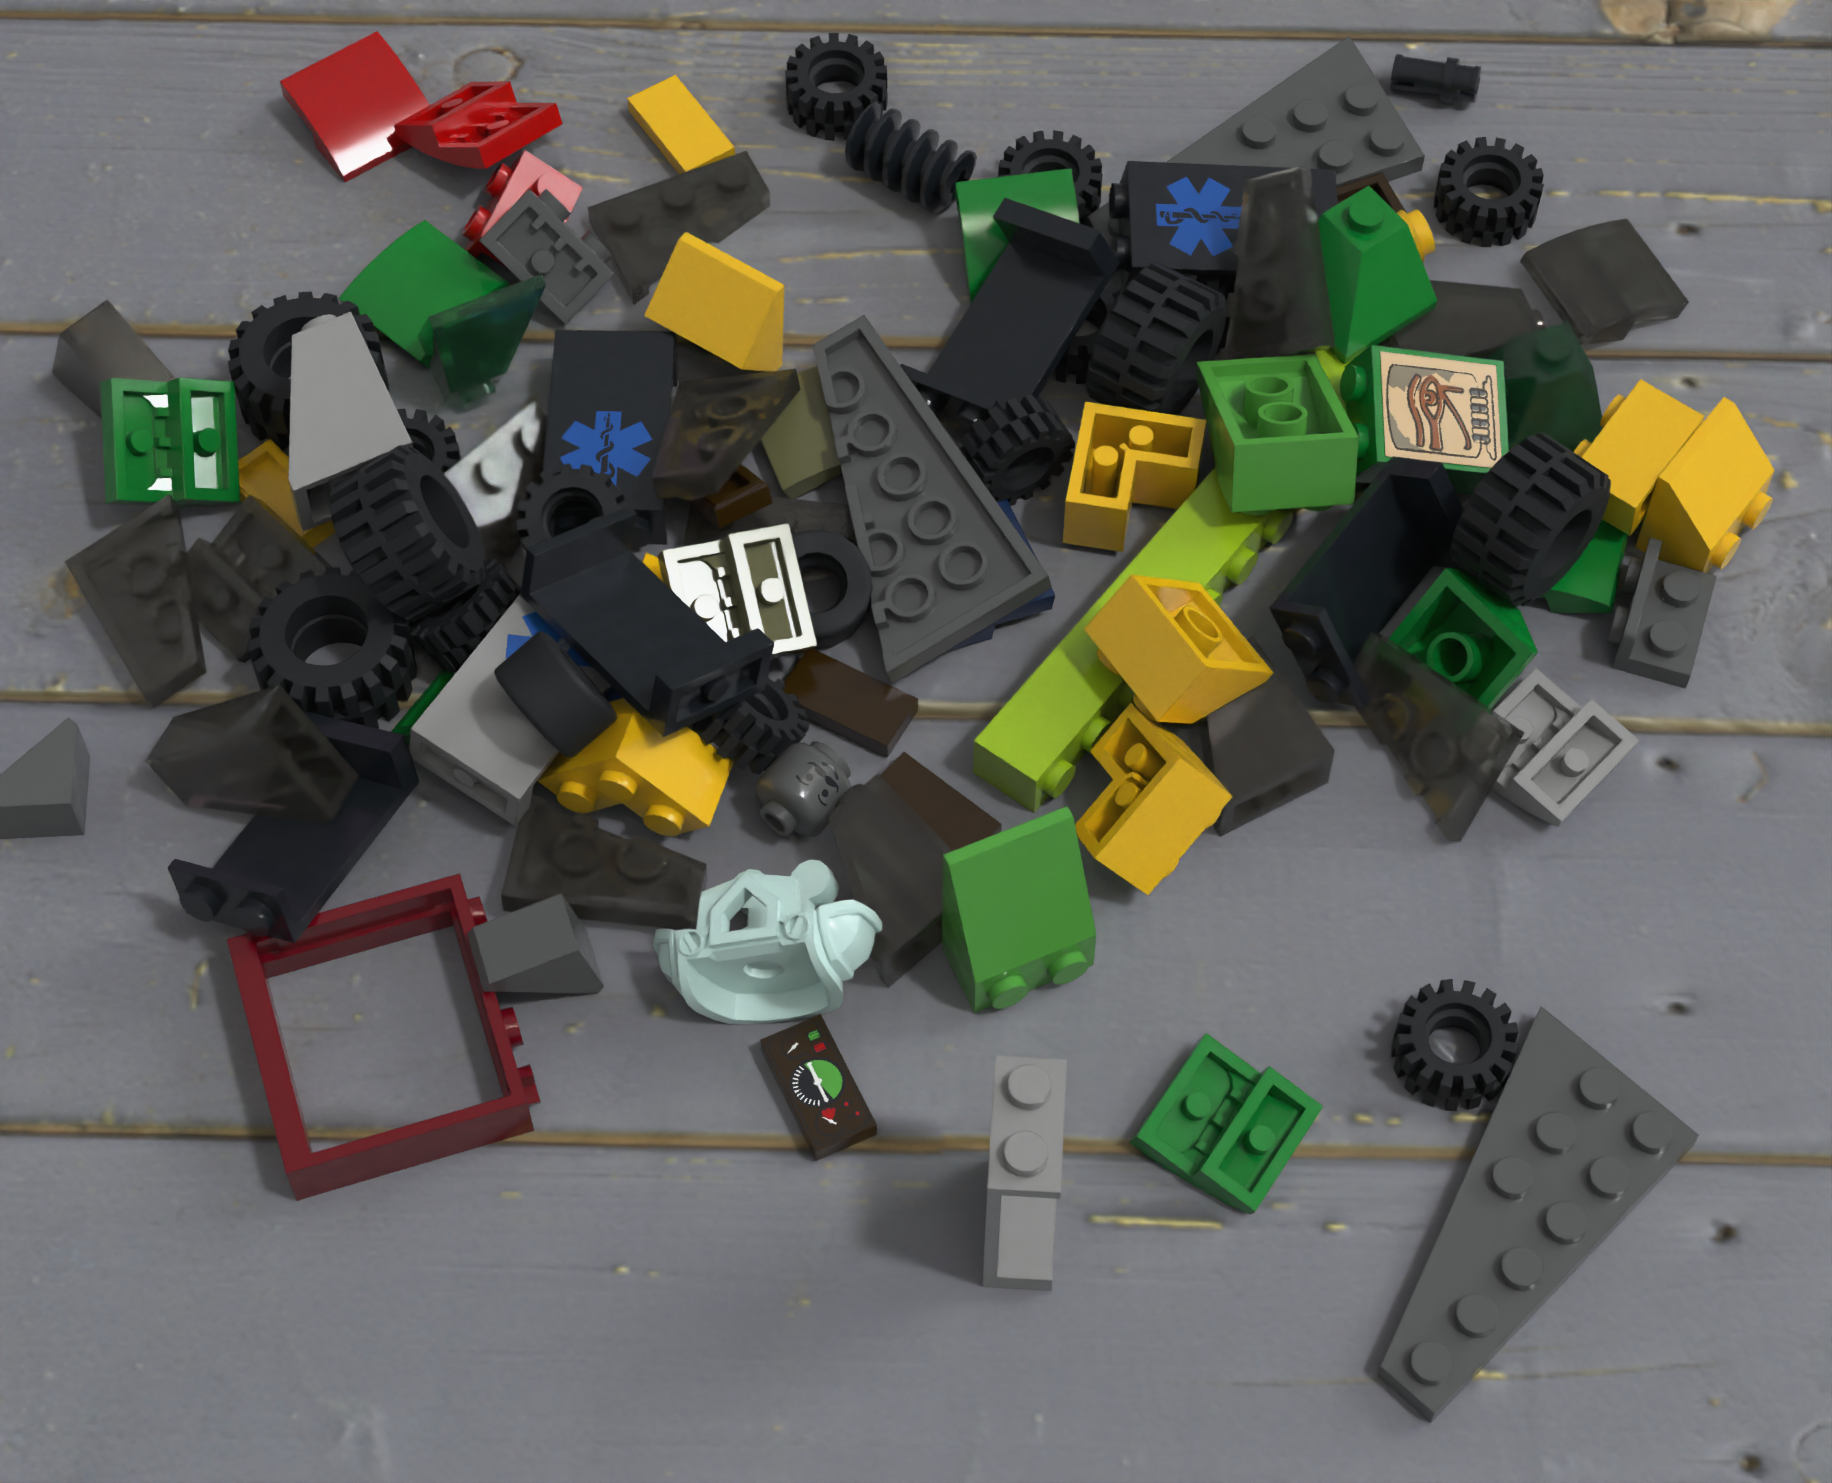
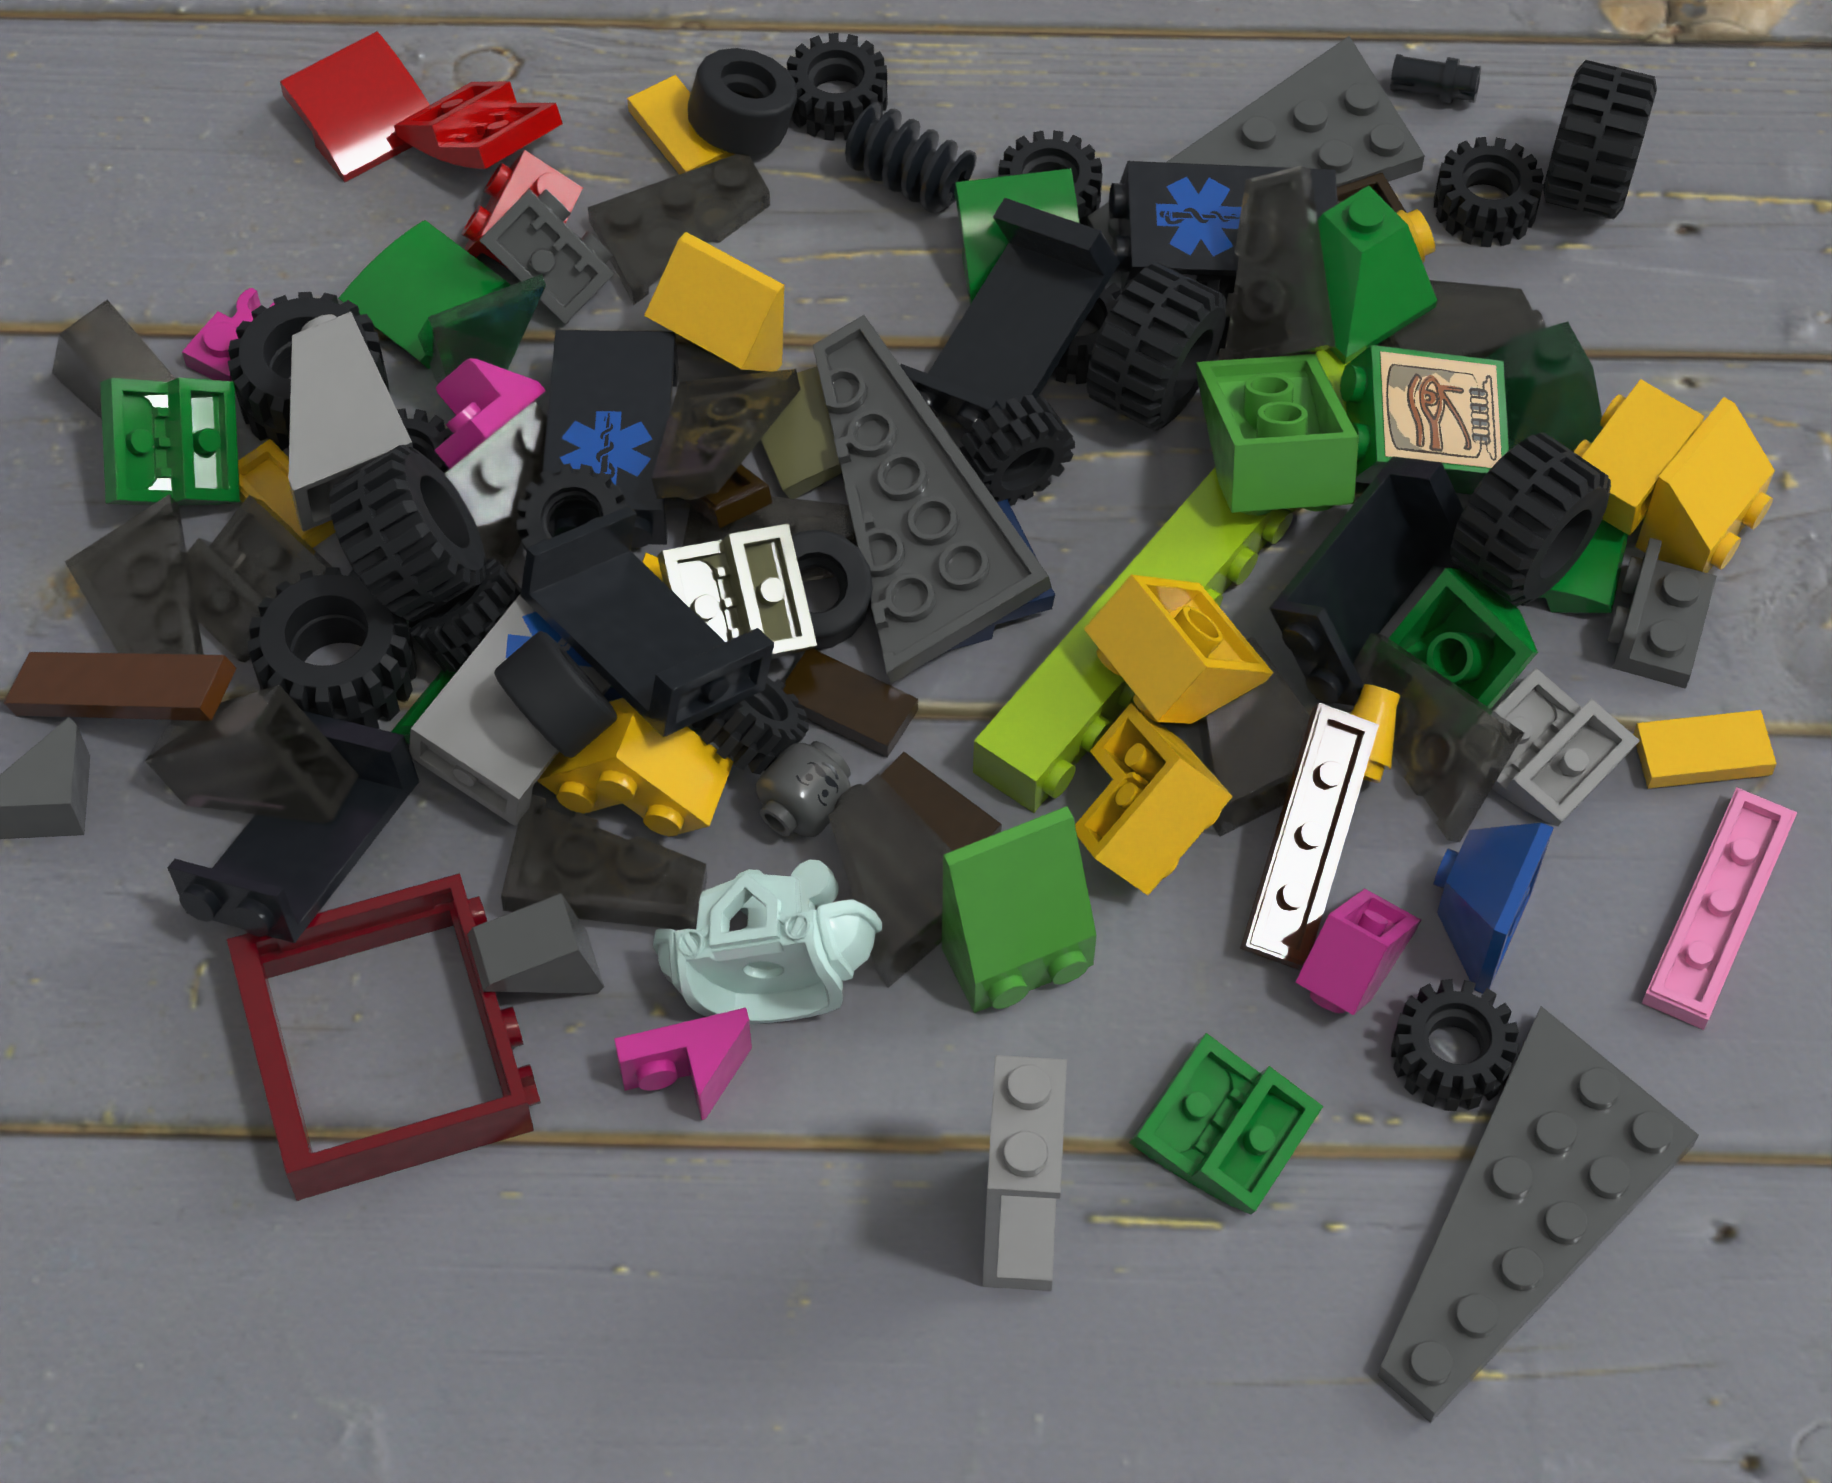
(121, 685): none -> reddish brown tile
(209, 348): none -> dark pink plate
(483, 402): none -> dark pink slope
(700, 1048): none -> dark pink slope
(741, 101): none -> black tyre
(818, 1087): dark brown tile -> none
(1124, 460): yellow brick -> none
(1309, 836): none -> tile
(1356, 952): none -> dark pink slope
(1380, 707): none -> yellow cone
(1488, 892): none -> blue slope
(1599, 139): none -> black tyre
(1604, 281): clear smoke slope -> none
(1704, 749): none -> yellow tile
(1719, 908): none -> bright pink tile

